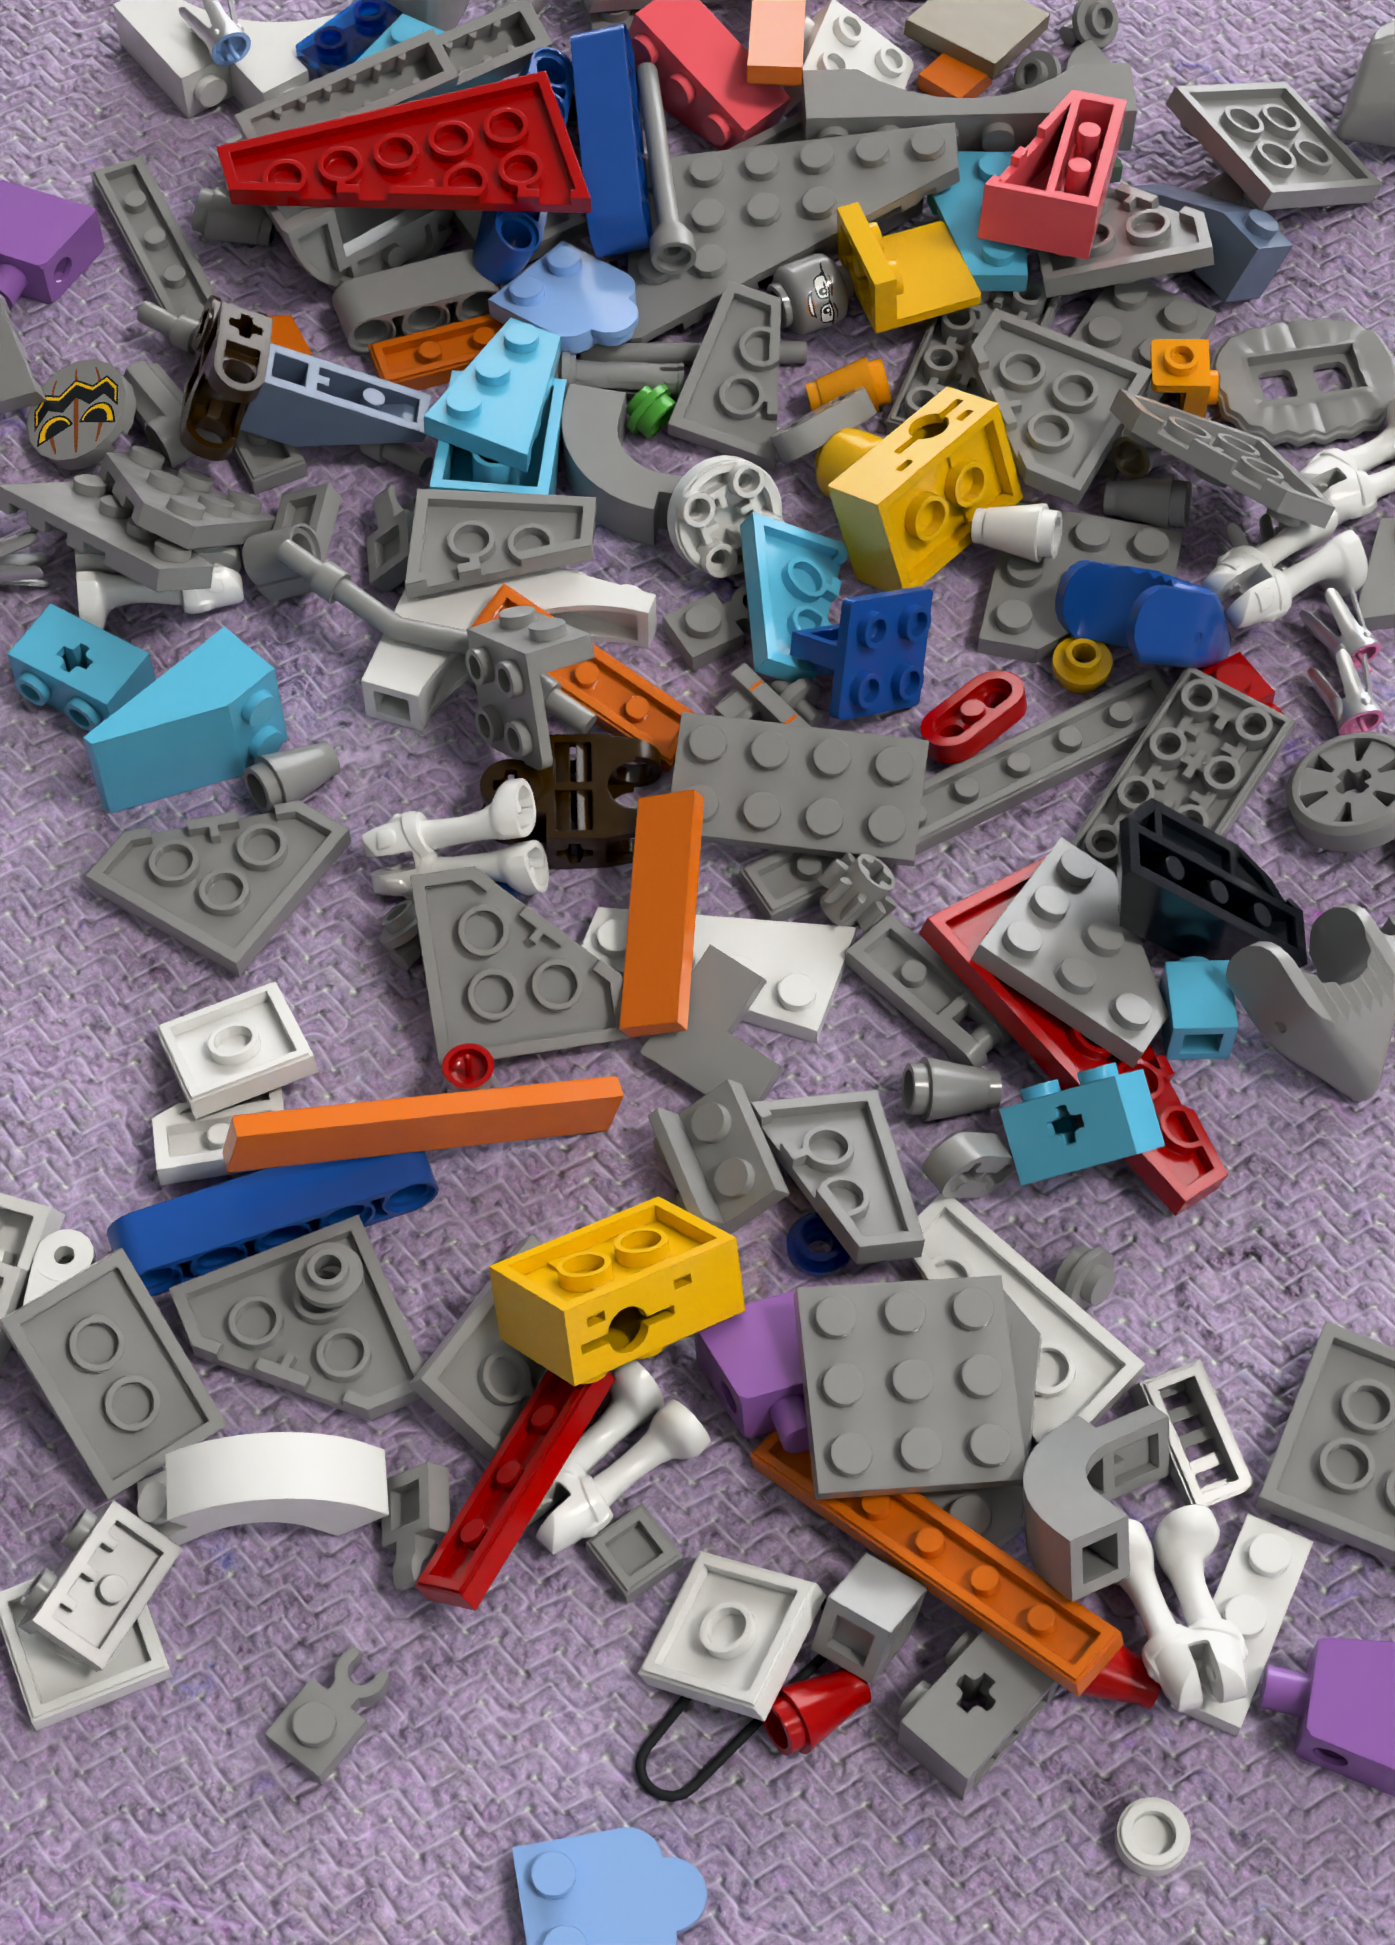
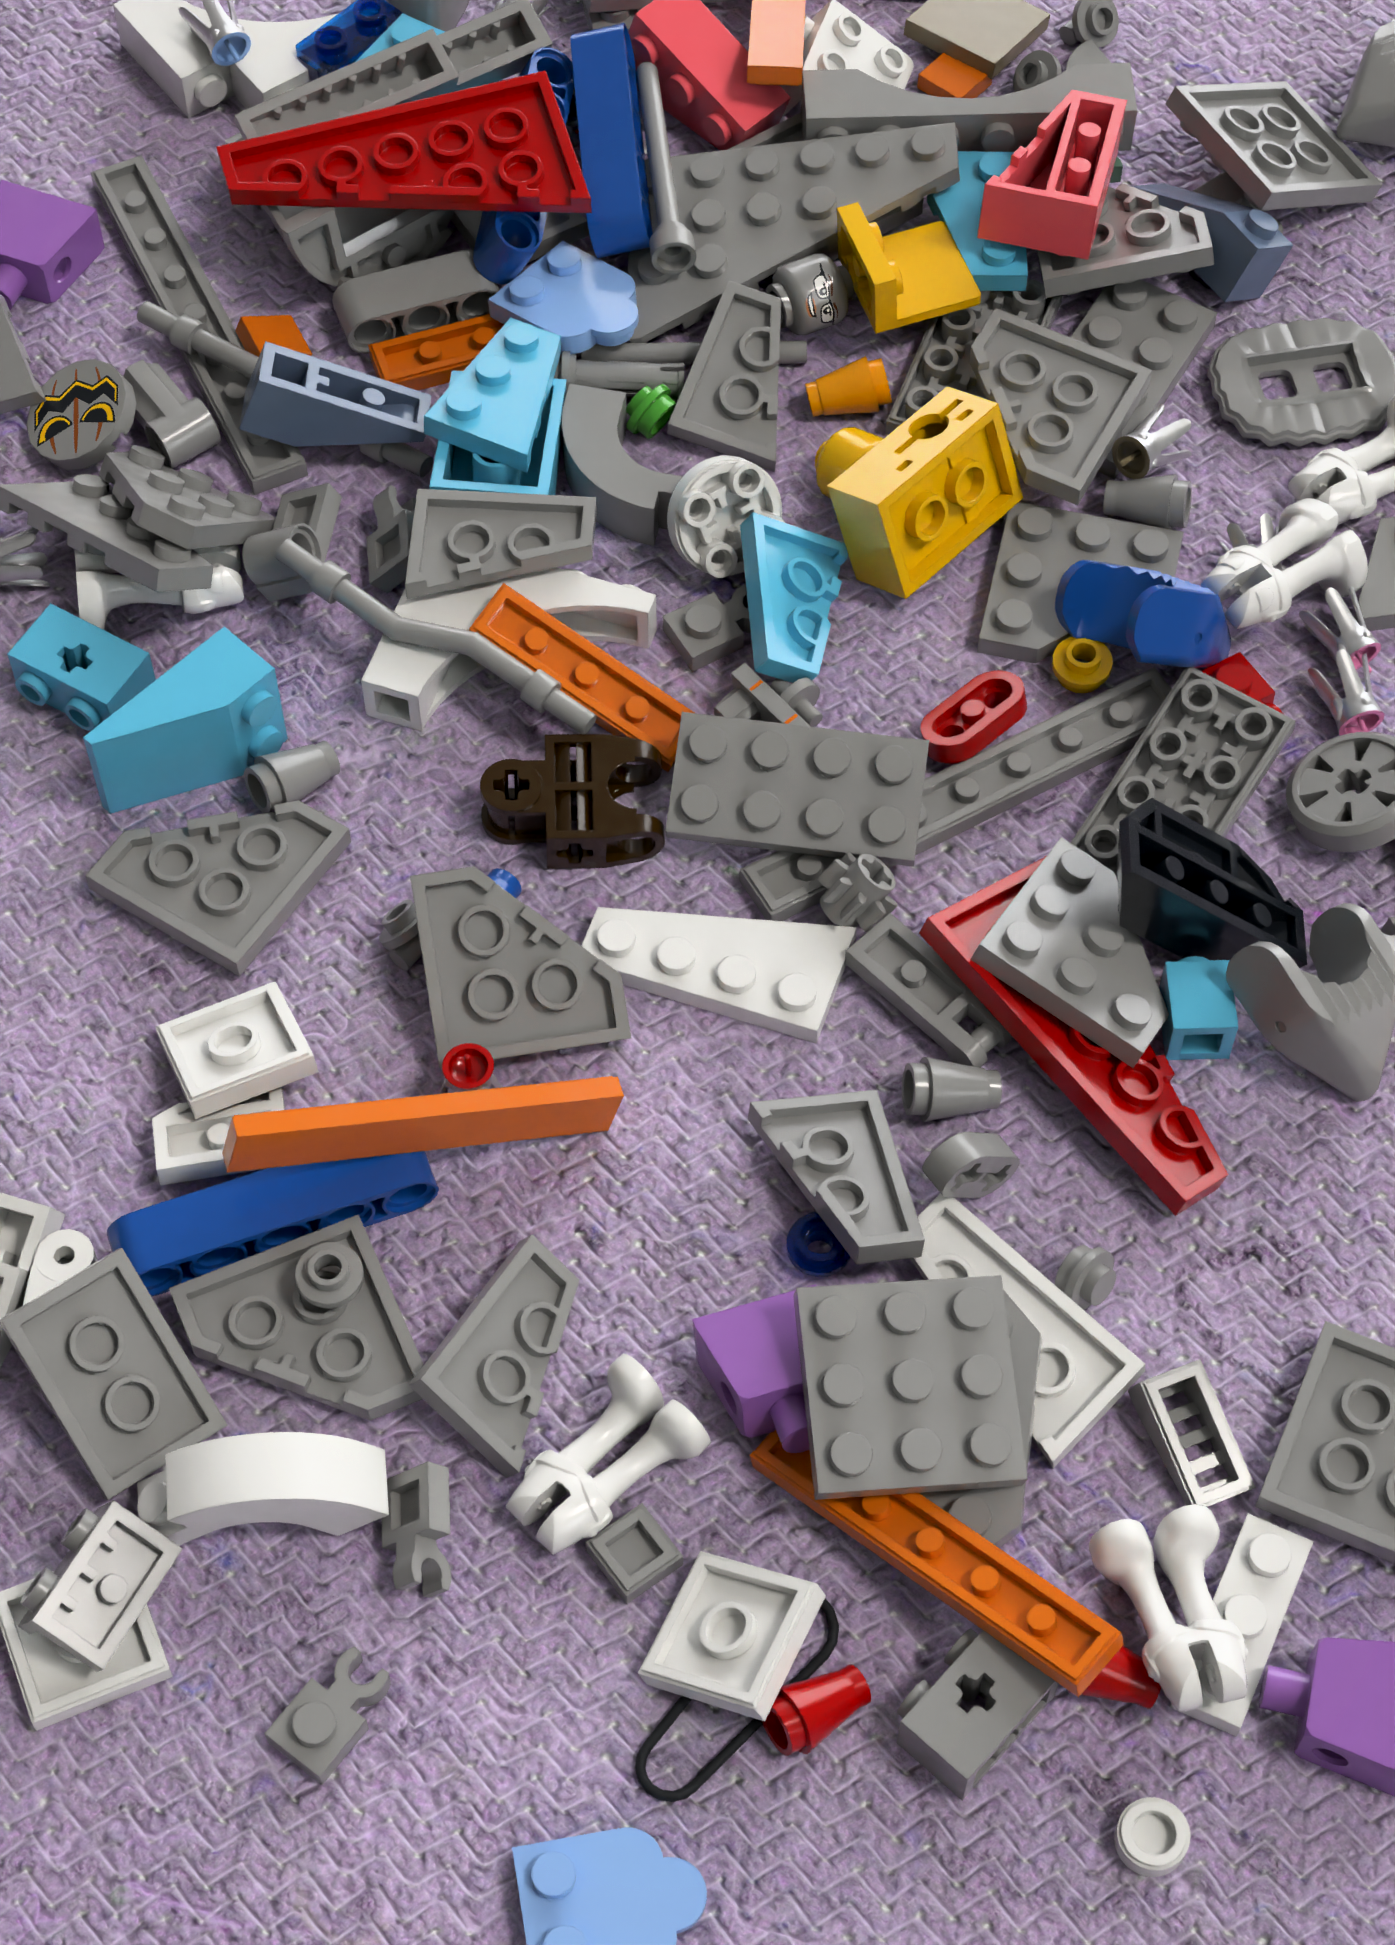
(226, 375): dark brown piece -> none
(231, 223): light grey cone -> none
(506, 817): white piece -> none
(507, 667): light grey bracket -> none
(510, 1491): red tile -> none
(617, 1290): yellow piece -> none
(662, 914): orange tile -> none
(708, 1051): light grey tile -> none
(719, 1158): light grey bracket -> none
(820, 424): light grey beam -> none
(868, 1618): light grey brick -> none
(872, 652): blue bracket -> none
(1020, 530): white cone -> none
(1068, 1483): light grey arch -> none
(1115, 1116): medium azure brick -> none
(1184, 369): light orange bracket -> none
(1225, 458): light grey plate -> none

